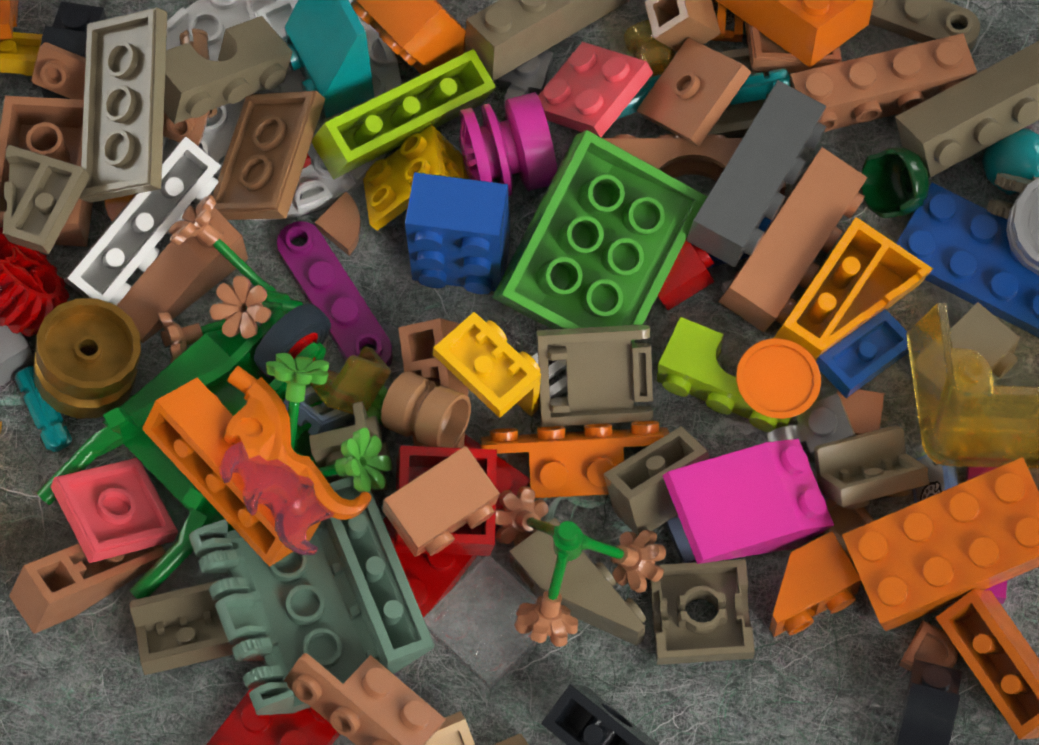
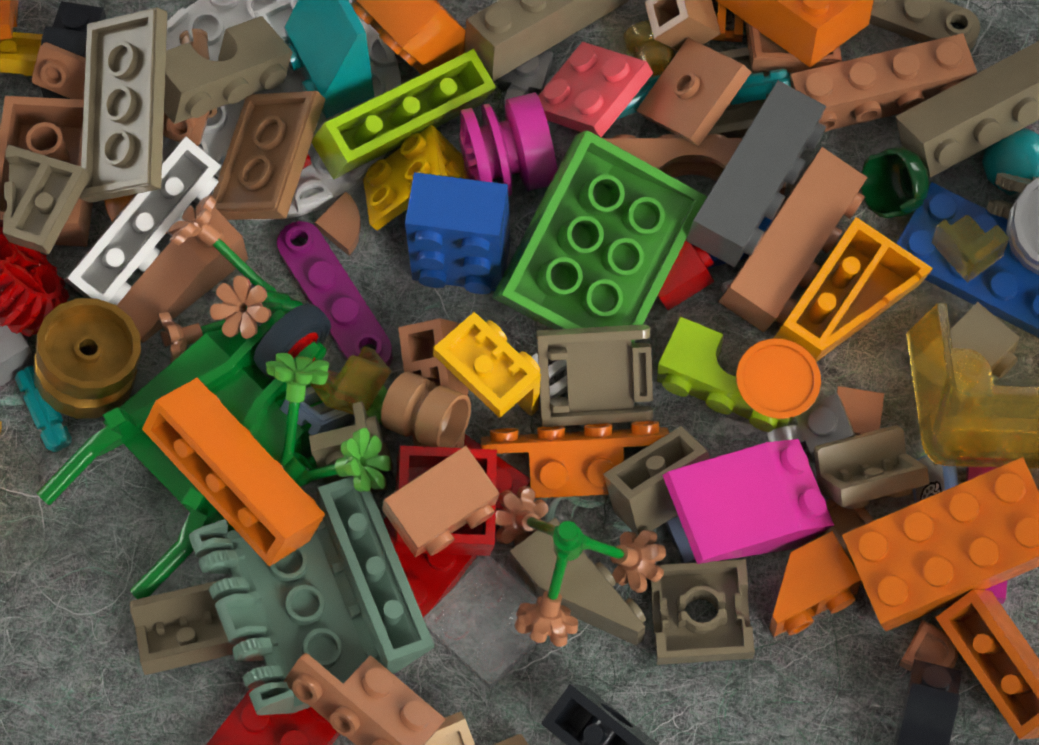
(67, 584): nougat slope -> none
(114, 509): coral plate -> none
(274, 472): piece -> none
(864, 353): blue plate -> none
(968, 246): none -> clear yellow panel

